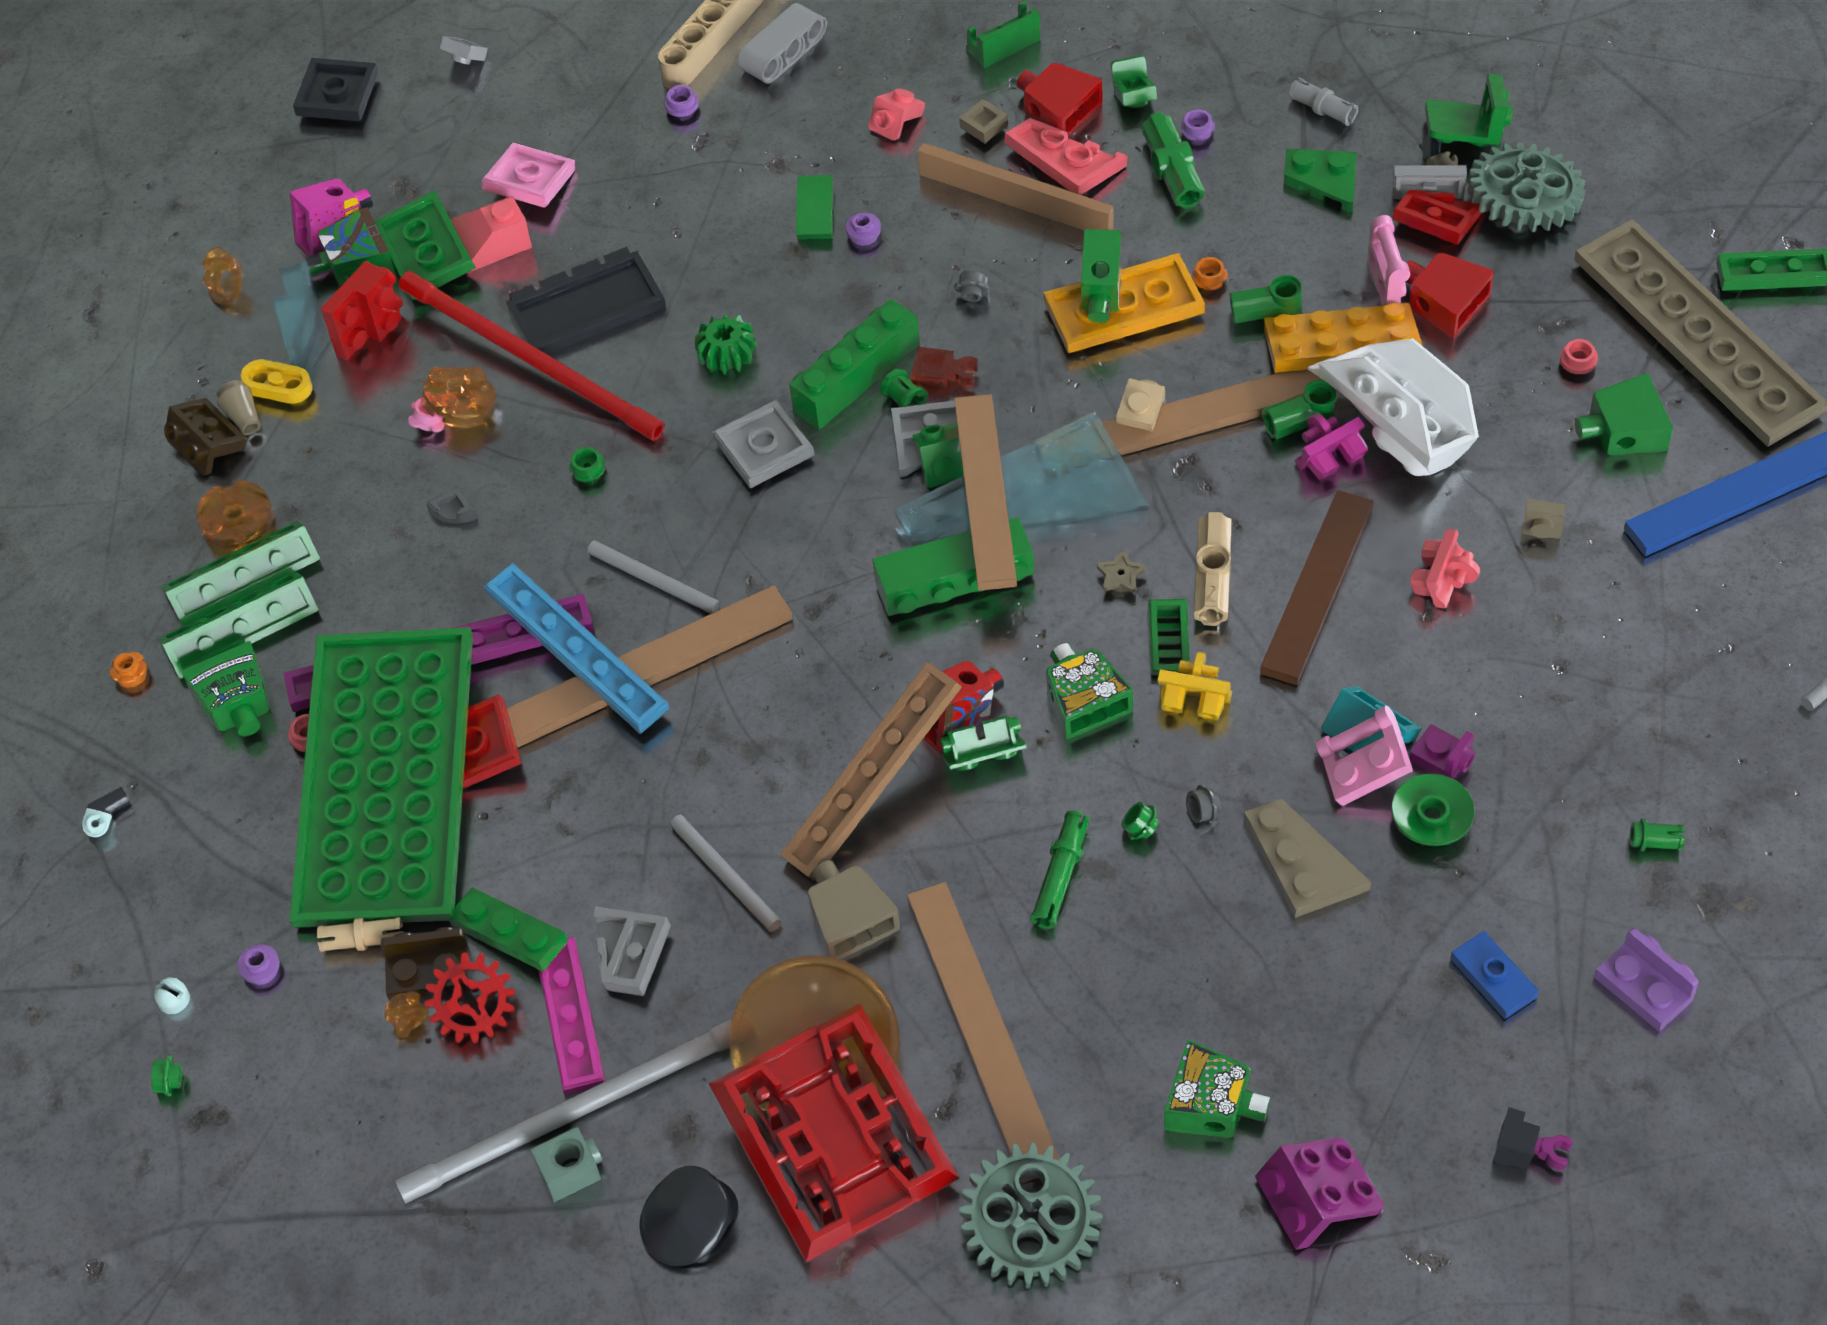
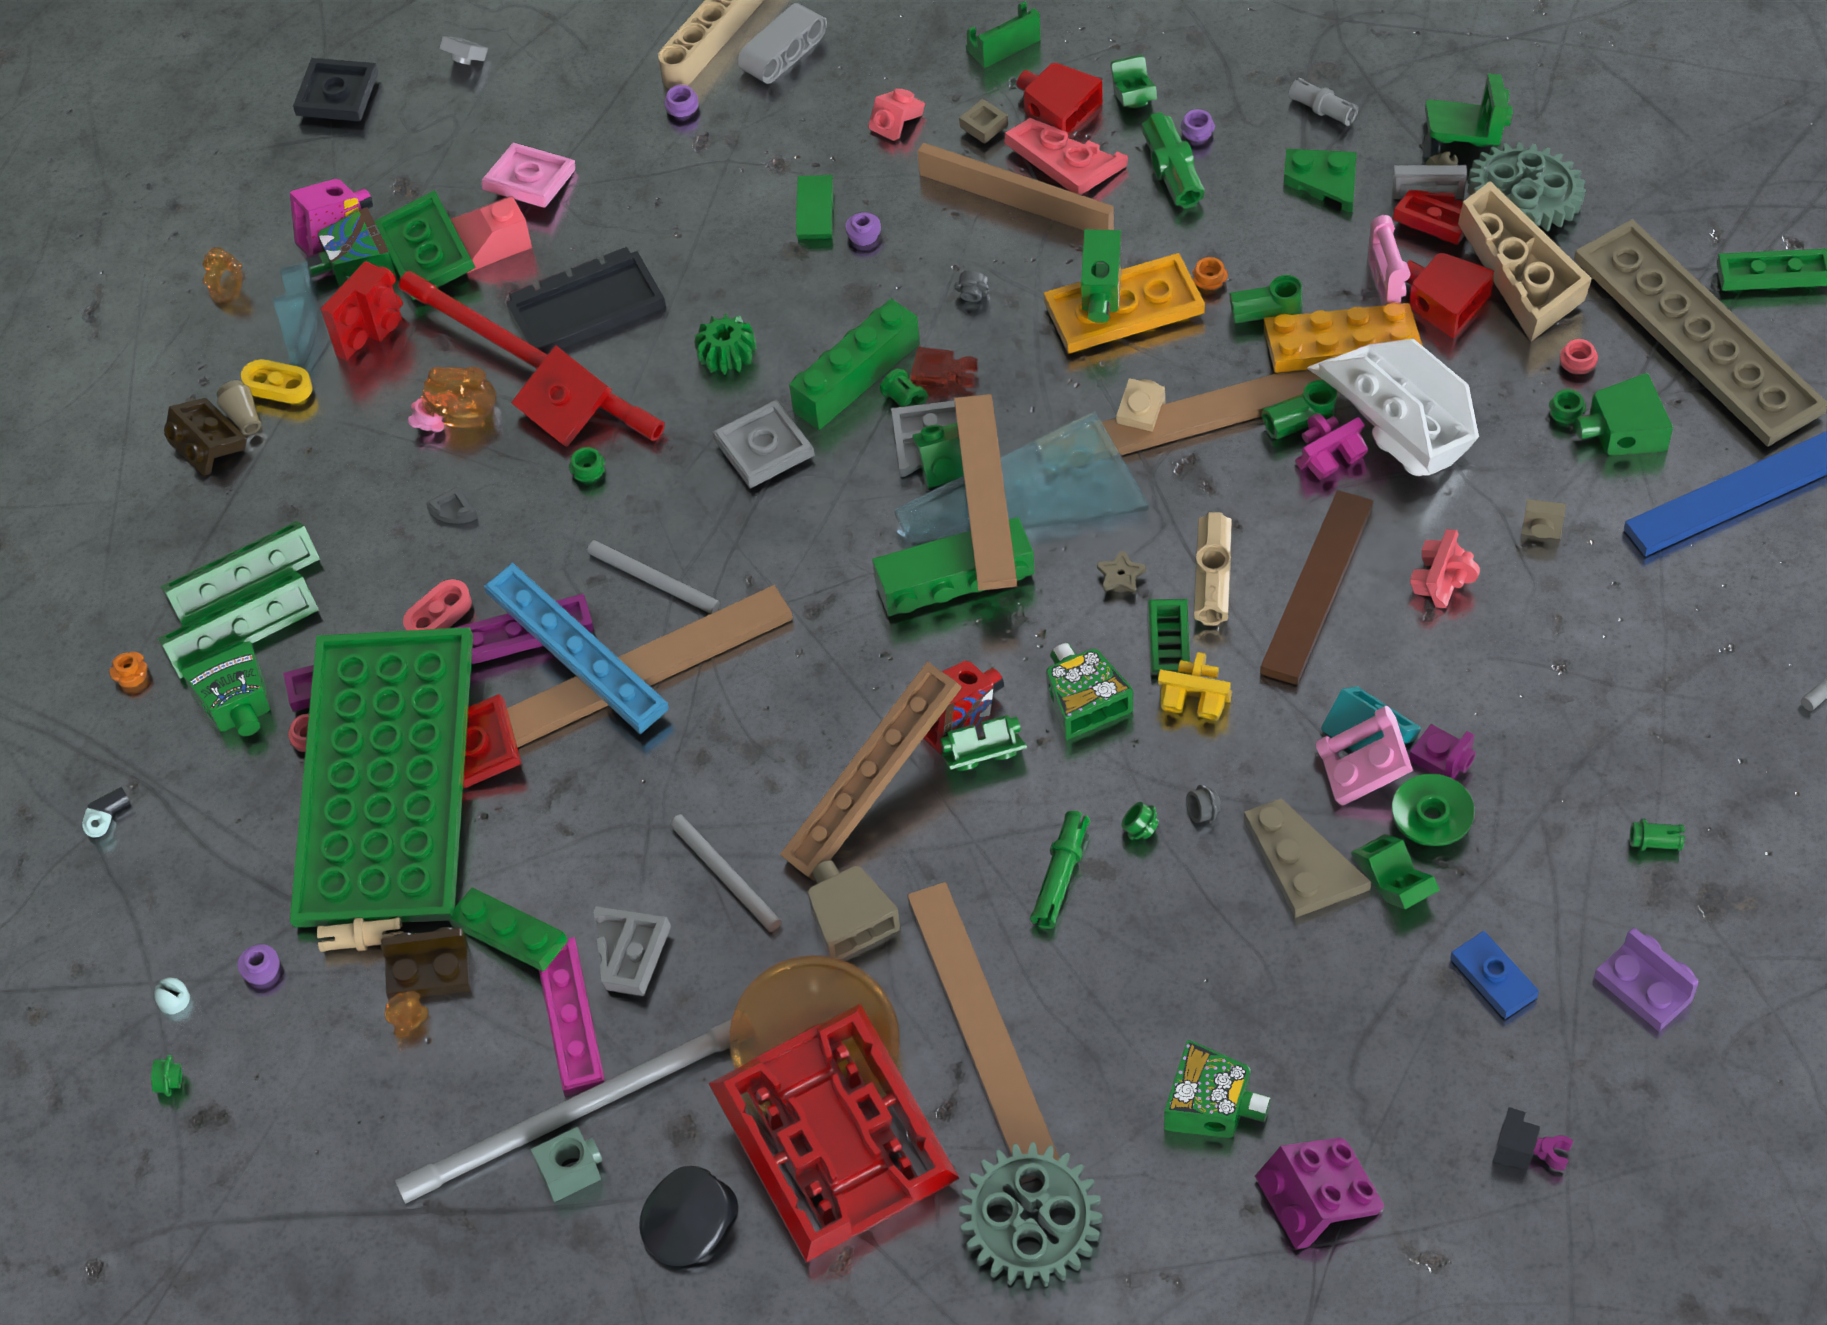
(239, 531): clear orange plate -> none
(434, 608): none -> coral plate
(452, 1008): red gear -> none
(561, 396): none -> red plate
(1392, 872): none -> green slope
(1527, 265): none -> tan wedge
(1567, 406): none -> green plate

